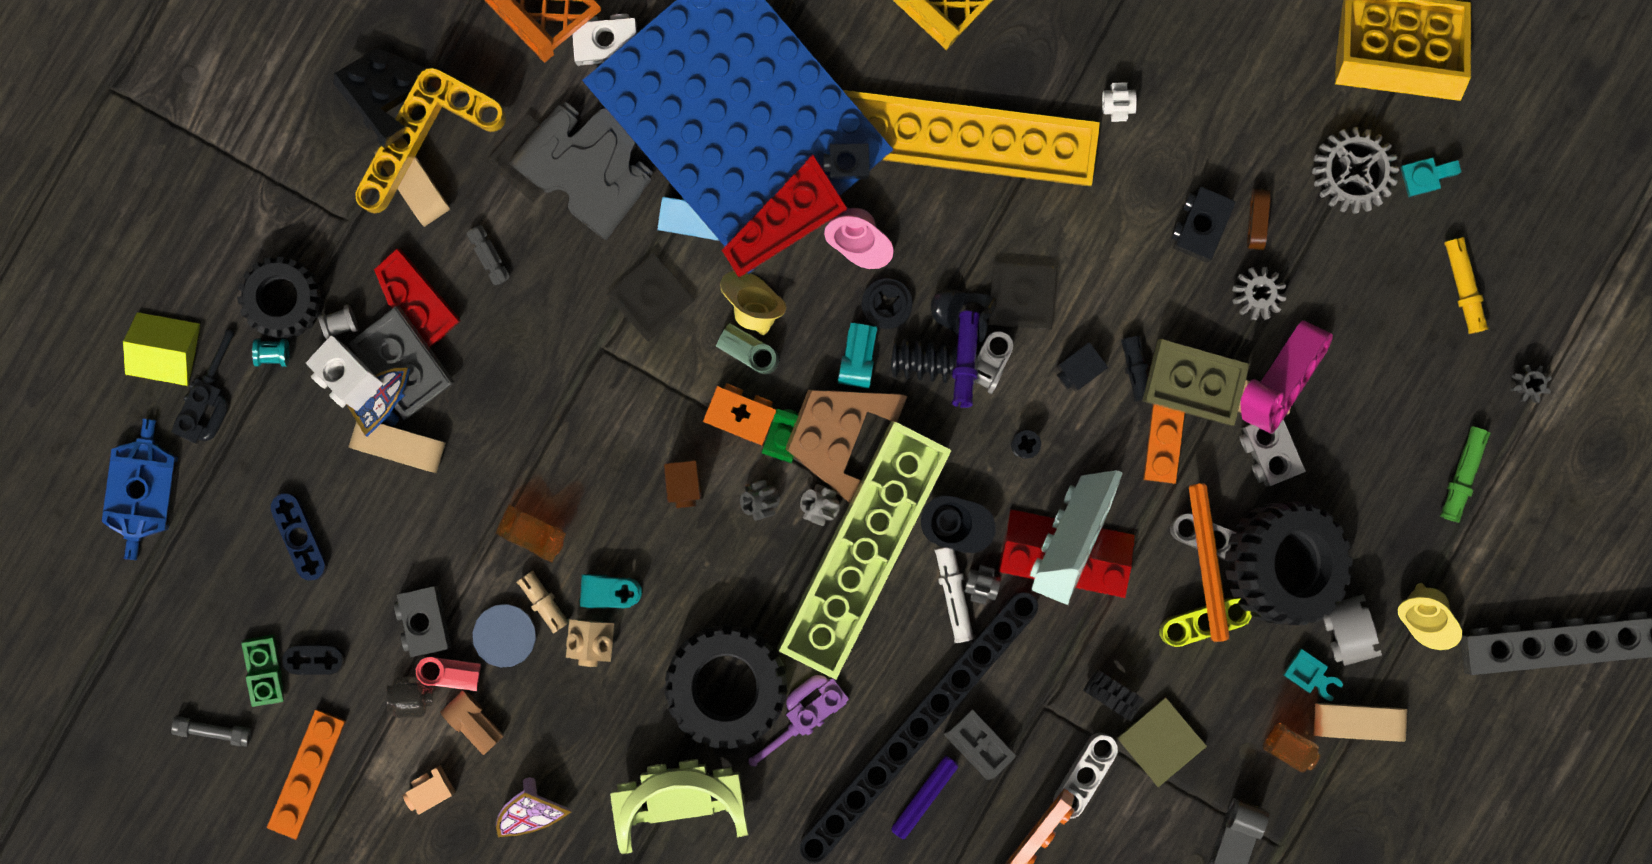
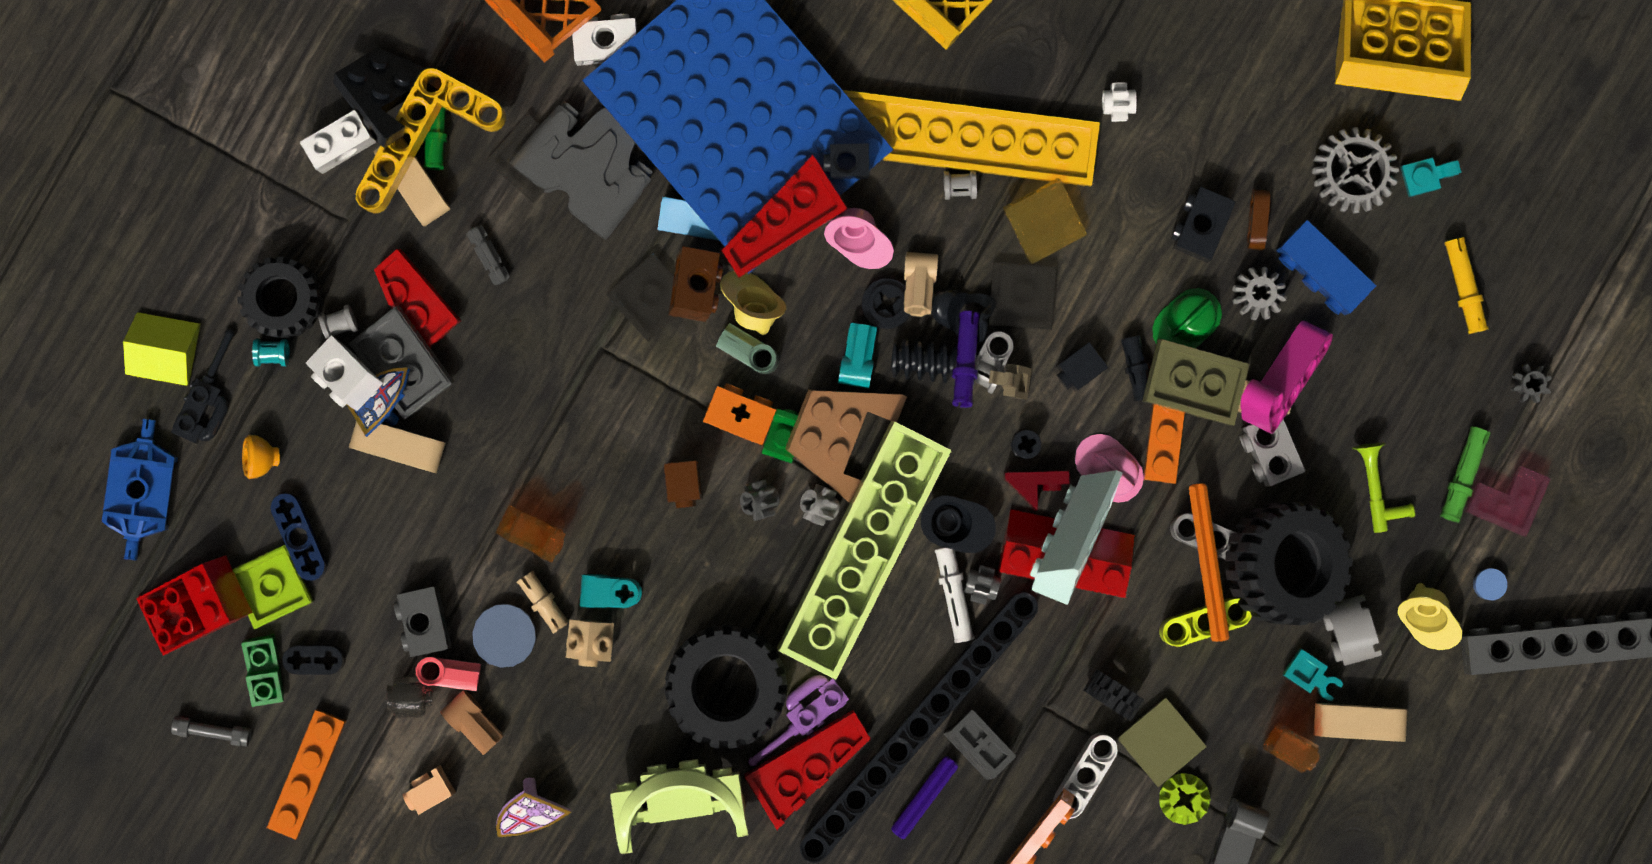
(194, 605): none -> red slope
(258, 456): none -> light orange brick
(272, 586): none -> lime tile
(338, 142): none -> white brick
(435, 143): none -> green pin
(687, 301): none -> reddish brown brick
(800, 770): none -> red wing
(919, 275): none -> tan piece
(960, 185): none -> light grey bush
(1014, 381): none -> dark tan plate
(1026, 483): none -> dark red slope
(1044, 220): none -> clear yellow tile
(1104, 454): none -> bright pink piece
(1170, 795): none -> lime gear
(1188, 318): none -> green piece
(1325, 269): none -> blue brick
(1378, 512): none -> lime piece
(1490, 584): none -> medium blue tile
(1511, 510): none -> clear pink plate

